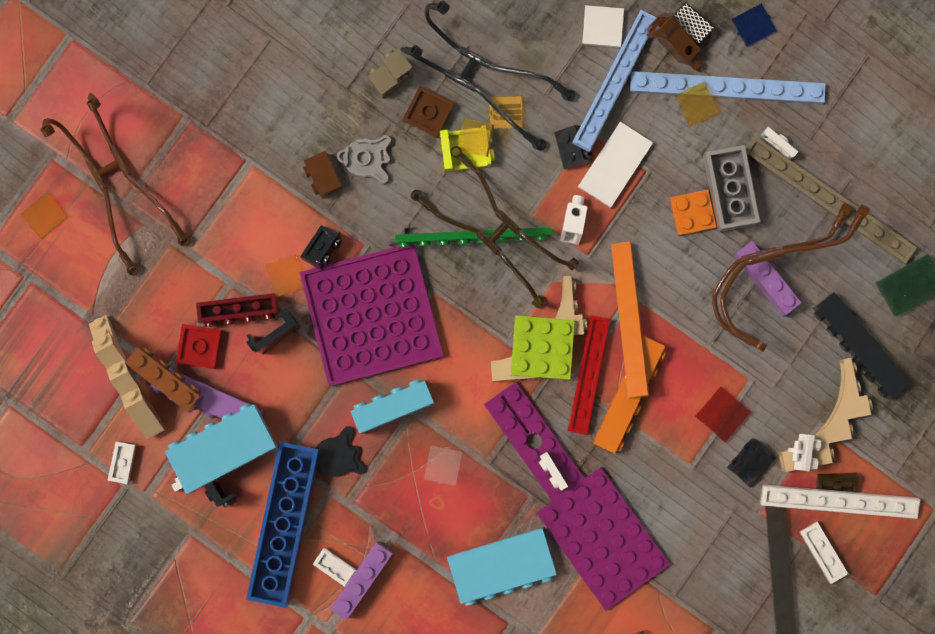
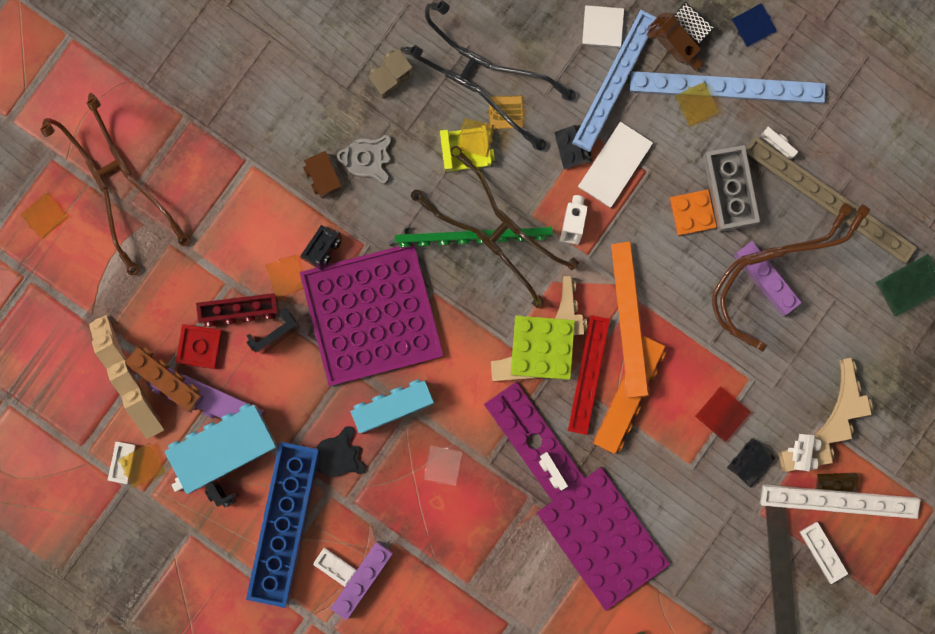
(141, 465): none -> clear yellow piece
(428, 111): reddish brown plate -> none
(501, 566): medium azure brick -> none
(861, 346): black brick -> none

